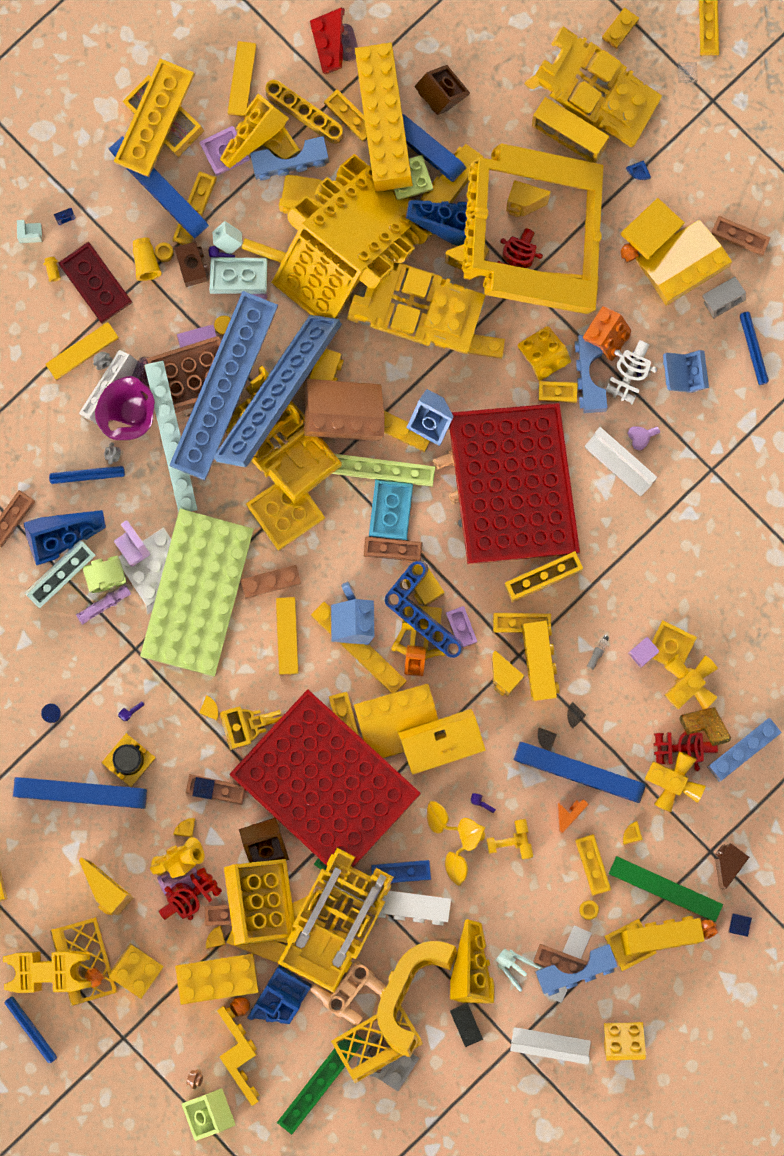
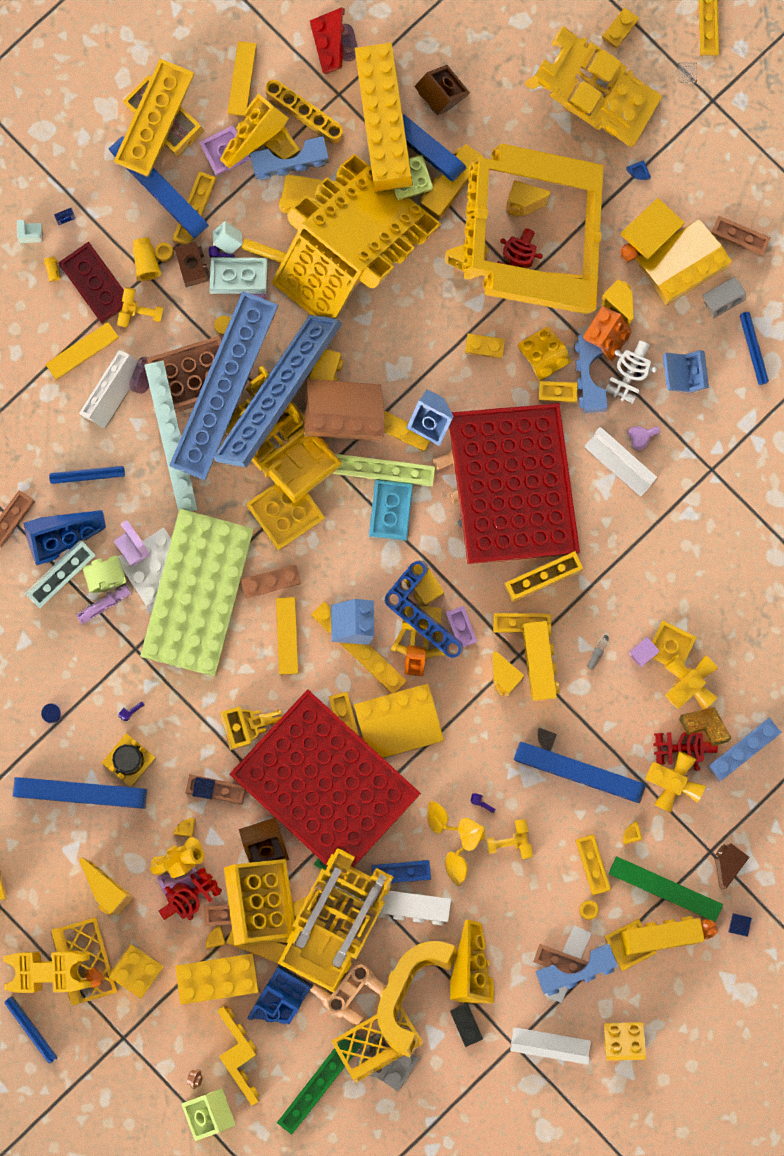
(102, 360): light grey plate -> none
(112, 453): light grey plate -> none
(126, 404): magenta piece -> none
(130, 308): none -> yellow bar
(196, 335): lavender panel -> none
(209, 708): yellow tile -> none
(240, 1006): orange plate -> none
(347, 113): yellow plate -> none
(348, 591): medium blue tile -> none
(392, 549): nougat tile -> none
(441, 741): yellow brick -> none
(442, 219): blue wedge -> none
(449, 317): yellow piece -> none
(506, 959): light aqua plant -> none
(566, 818): orange slope -> none
(570, 130): yellow brick -> none
(574, 715): clear smoke tile -> none
(620, 299): none -> yellow slope

